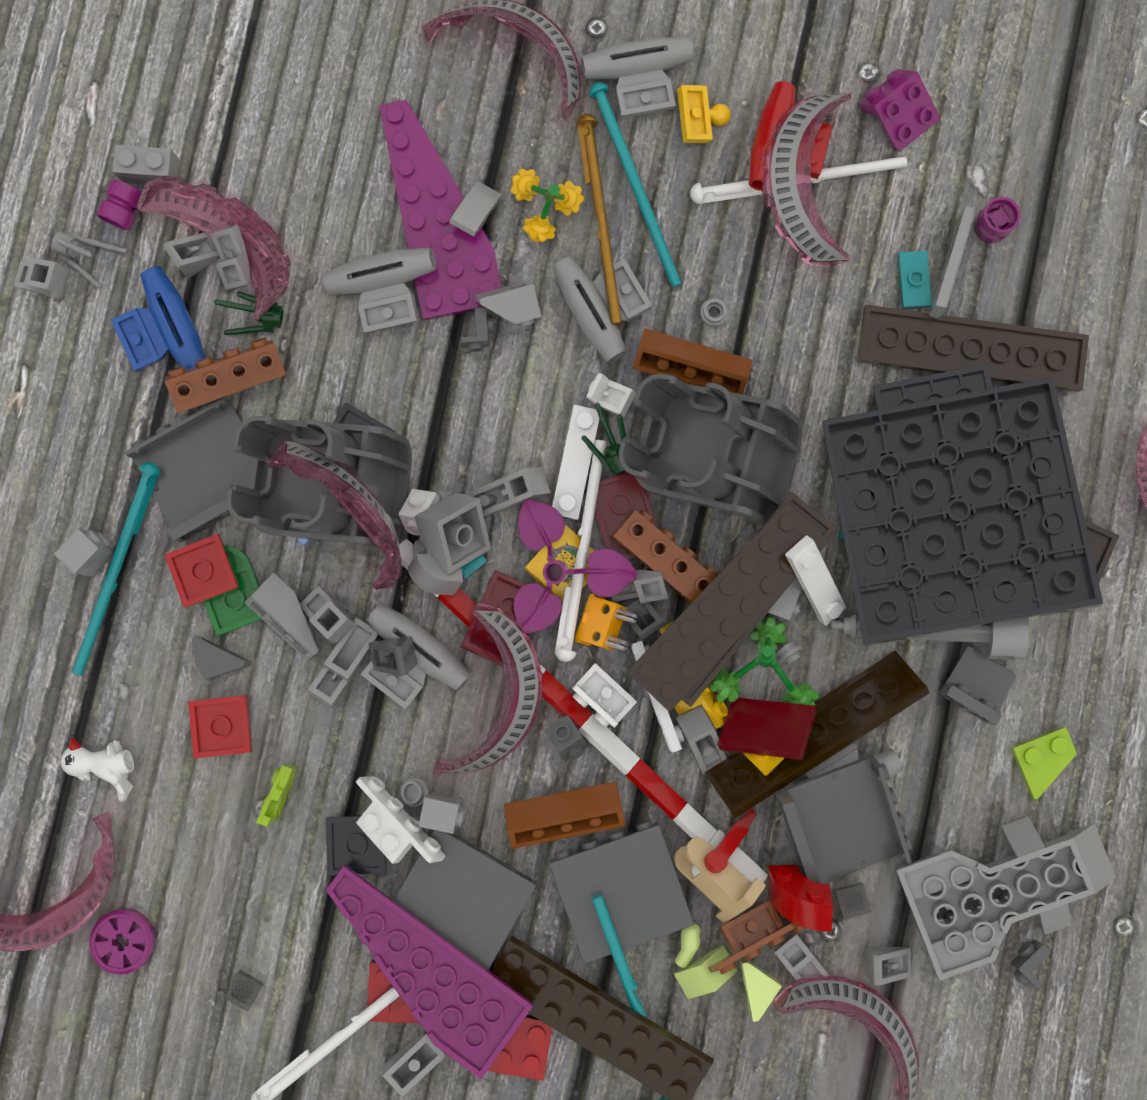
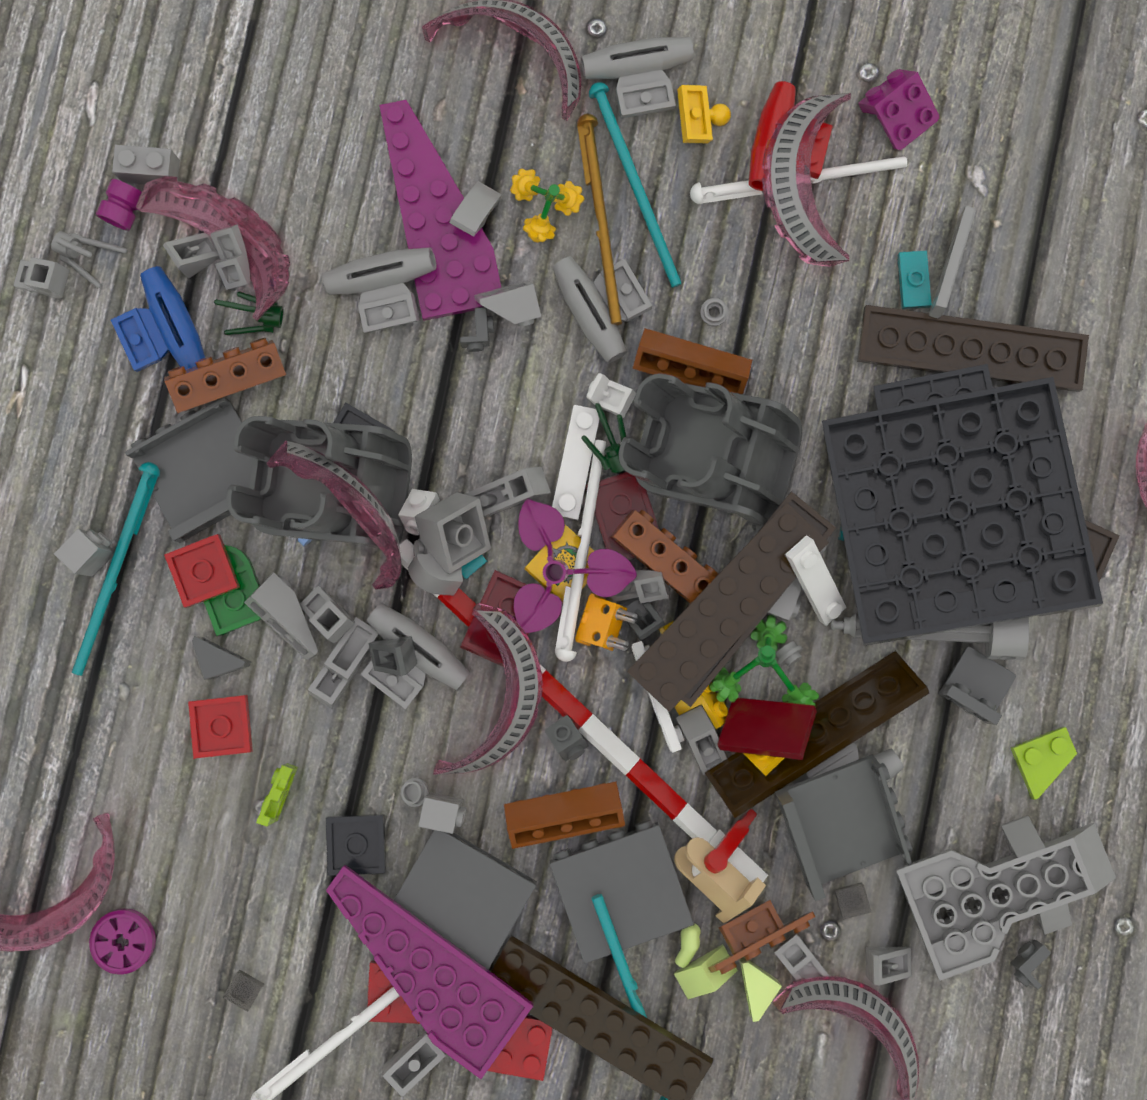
(107, 764): white animal -> none
(392, 827): white bracket -> none
(603, 695): white bracket -> none
(799, 898): red brick -> none
(997, 220): magenta wheel -> none

